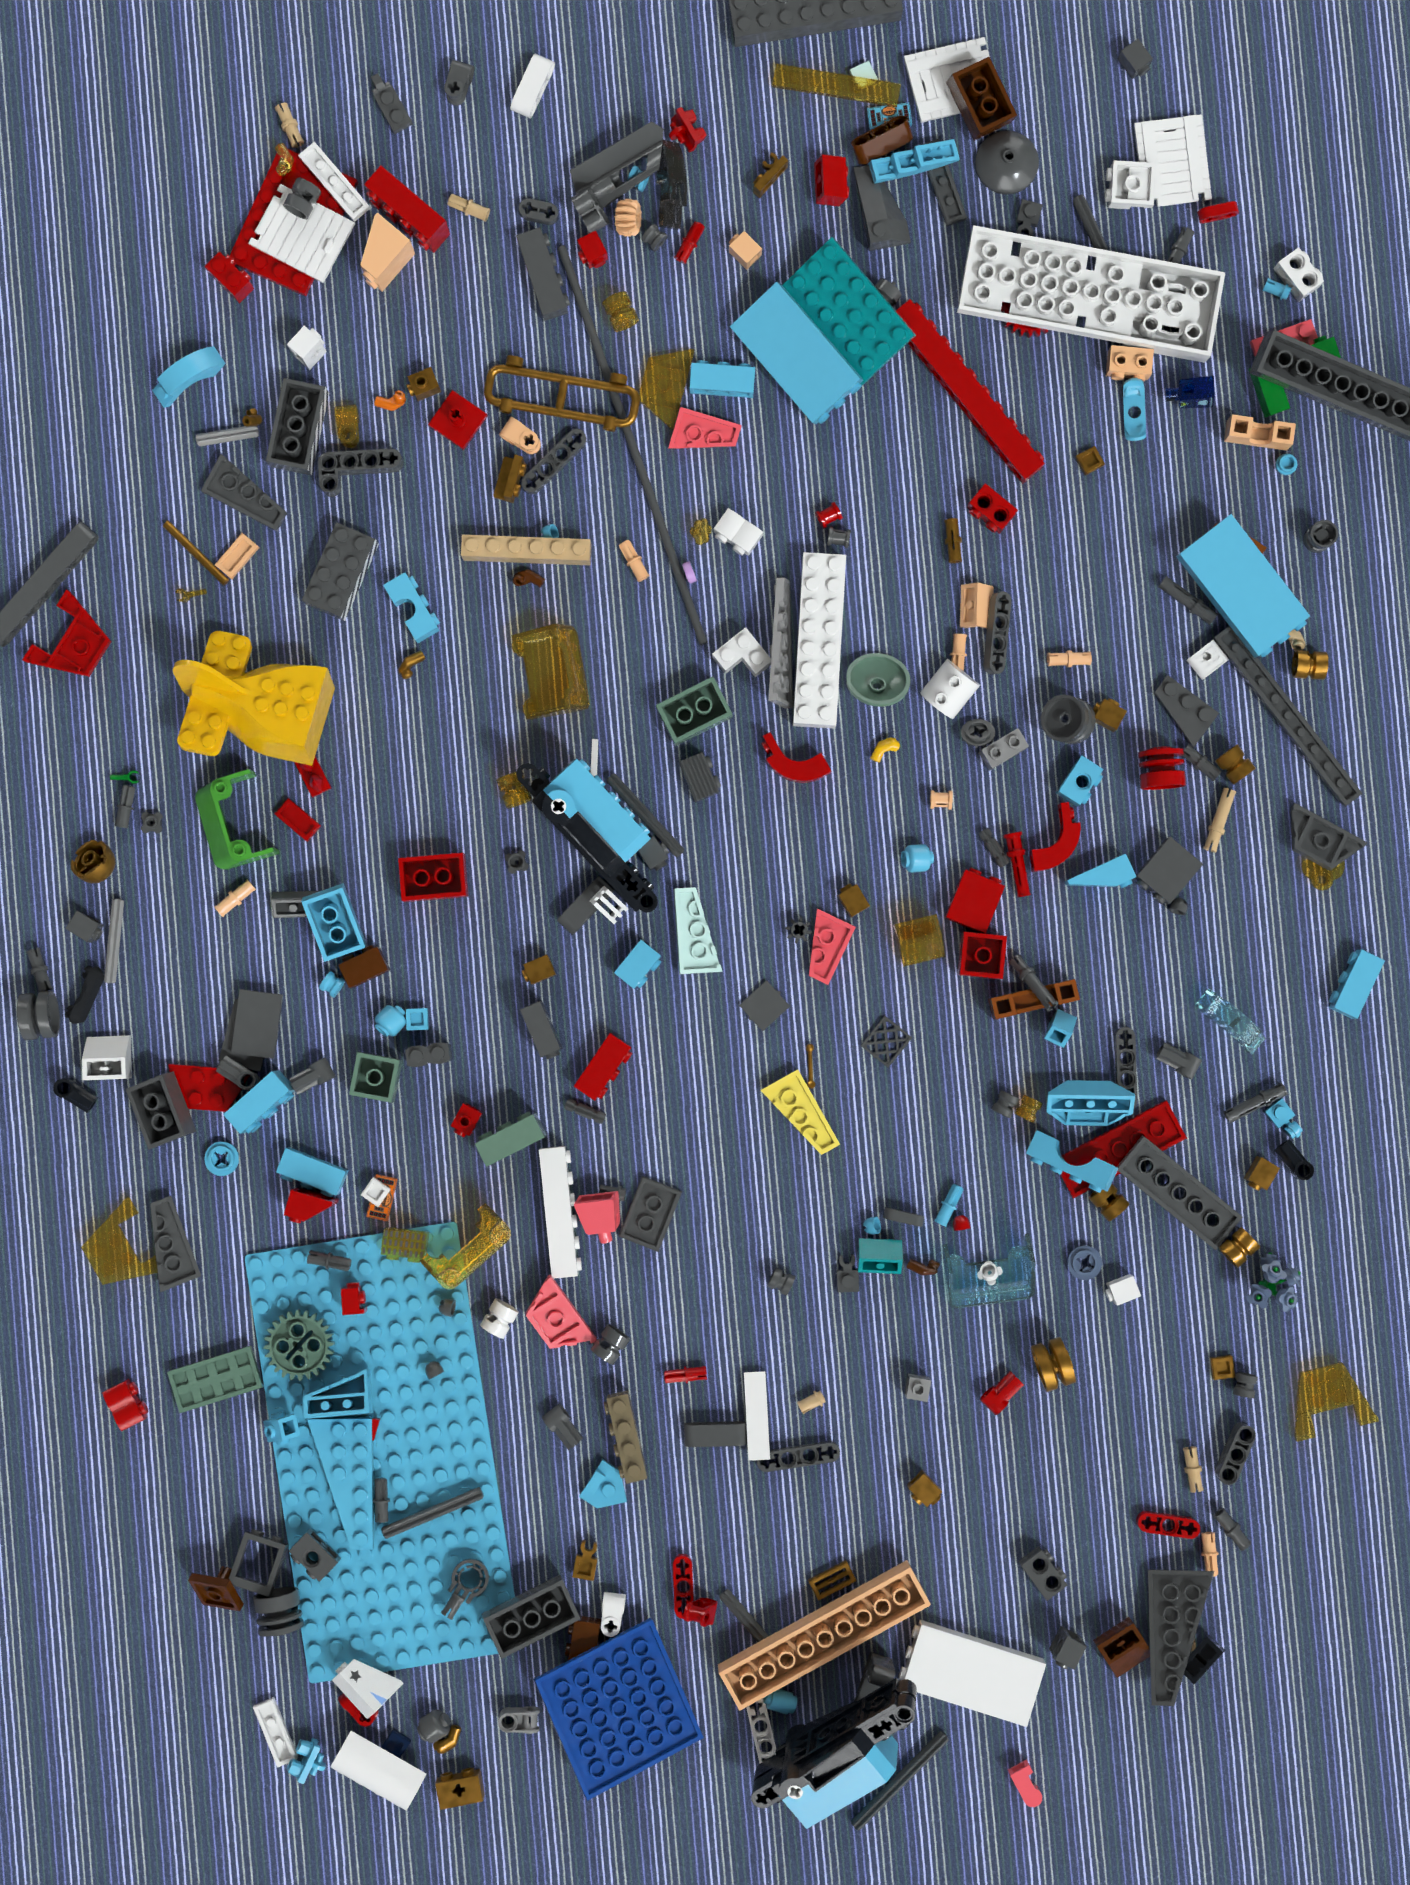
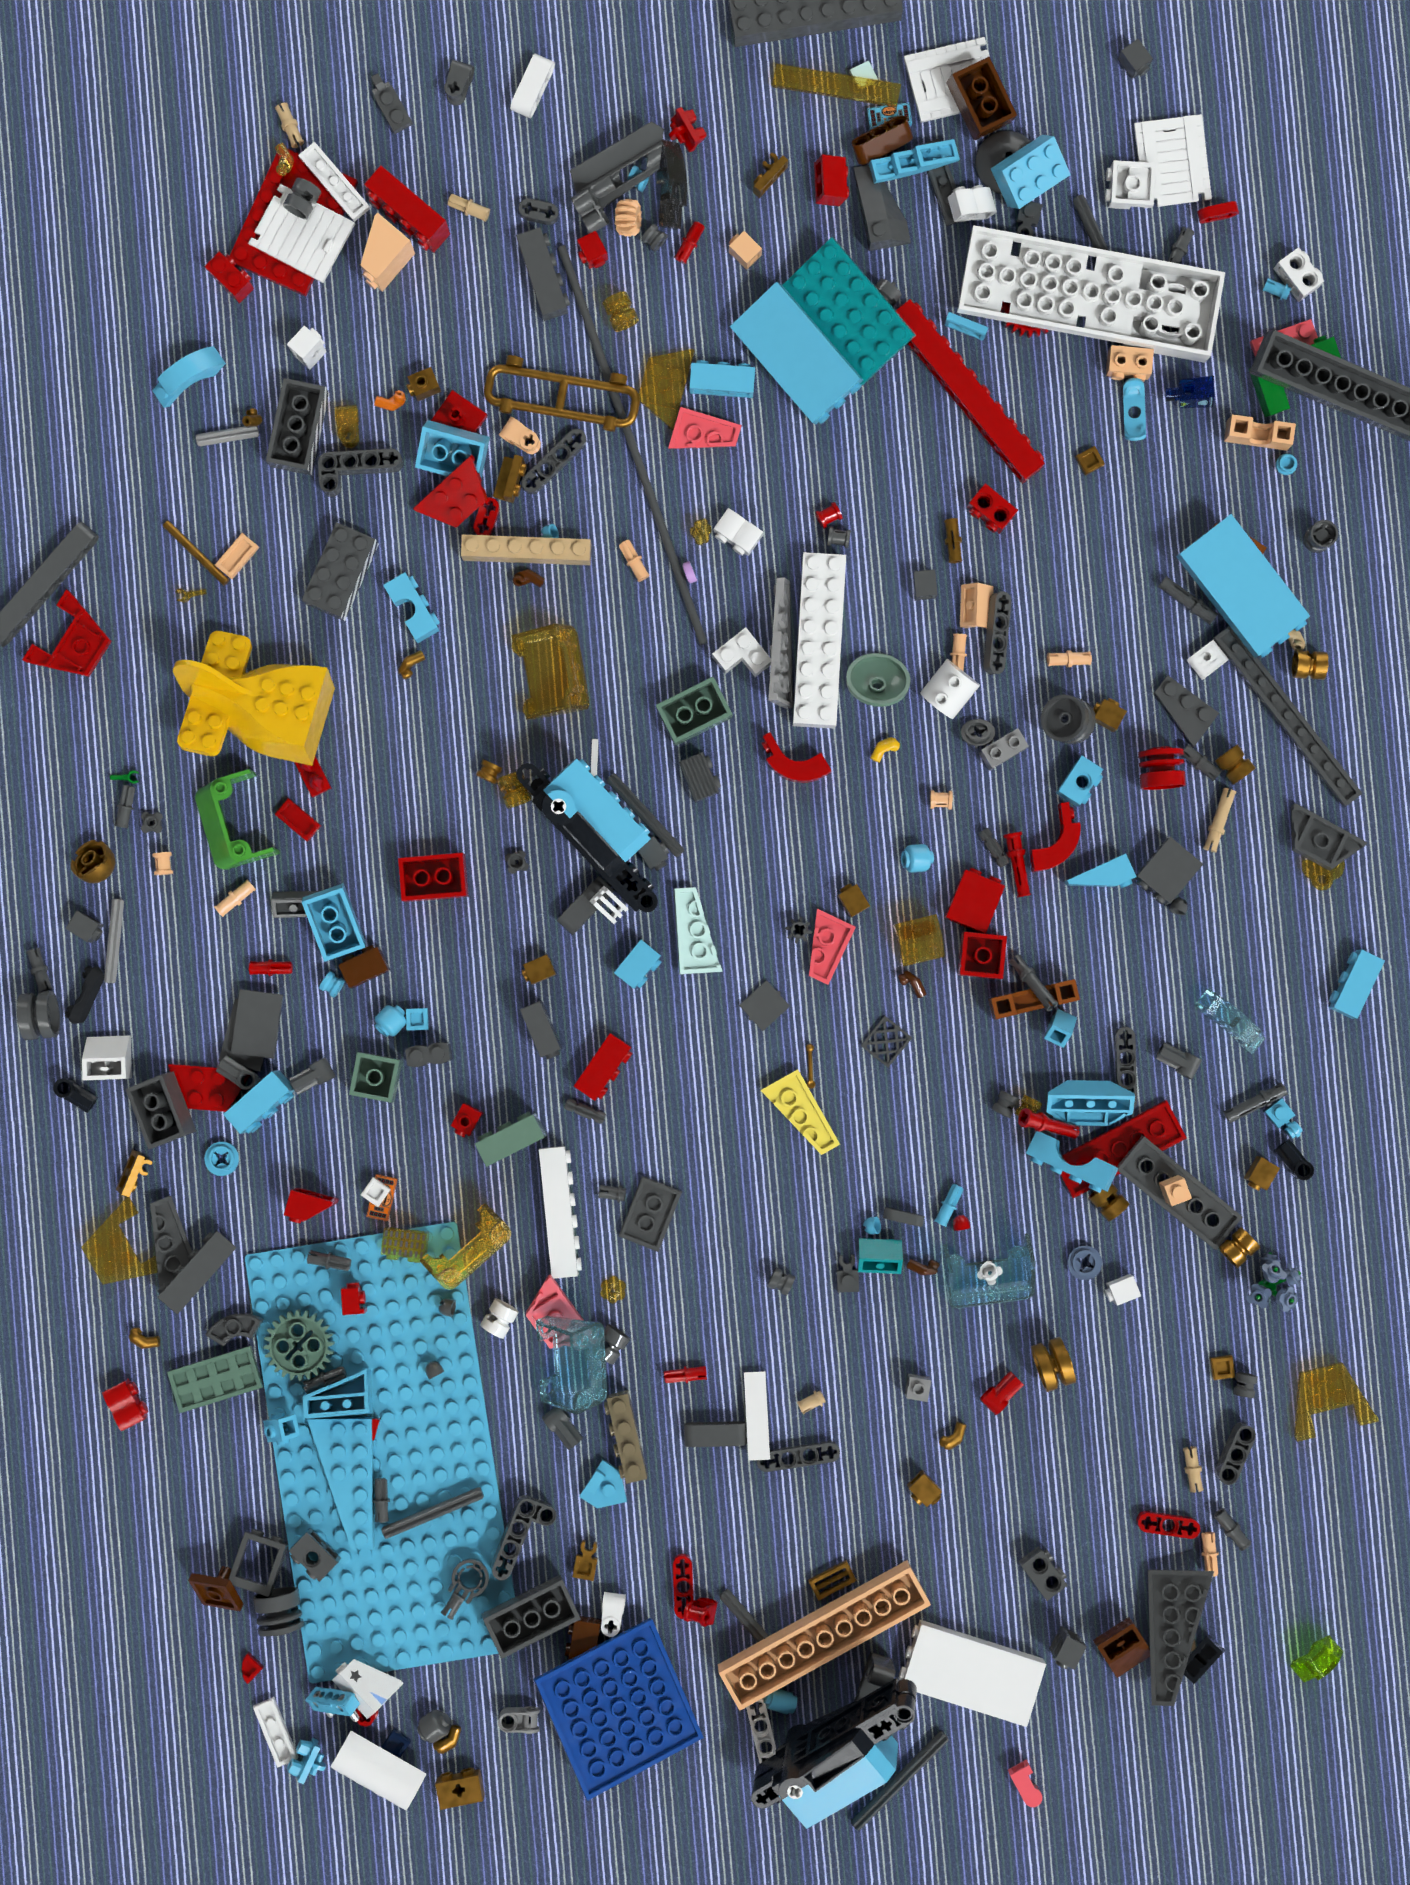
(128, 1180): none -> plate
(142, 1341): none -> pearl gold arm
(162, 863): none -> light nougat bush
(196, 1272): none -> dark grey brick
(234, 1325): none -> dark grey tile
(237, 491): dark grey wing -> none
(250, 1667): none -> red tile
(270, 967): none -> red axle
(311, 1172): medium azure brick -> none
(324, 1379): none -> dark grey axle
(334, 1702): none -> medium azure piece
(446, 447): none -> medium azure brick
(455, 496): none -> red wing
(488, 771): none -> pearl gold wheel
(491, 519): none -> red beam
(518, 1538): none -> dark grey beam
(578, 1363): none -> clear light blue windscreen
(599, 1214): coral torso -> none
(618, 1286): none -> clear yellow plant
(915, 982): none -> reddish brown arm
(925, 585): none -> dark grey panel
(954, 1439): none -> pearl gold arm
(966, 326): none -> medium azure tile
(971, 203): none -> white brick
(1030, 171): none -> medium azure brick
(1041, 1122): none -> red pin
(1175, 1190): none -> light nougat brick
(1319, 1661): none -> clear neon green brick

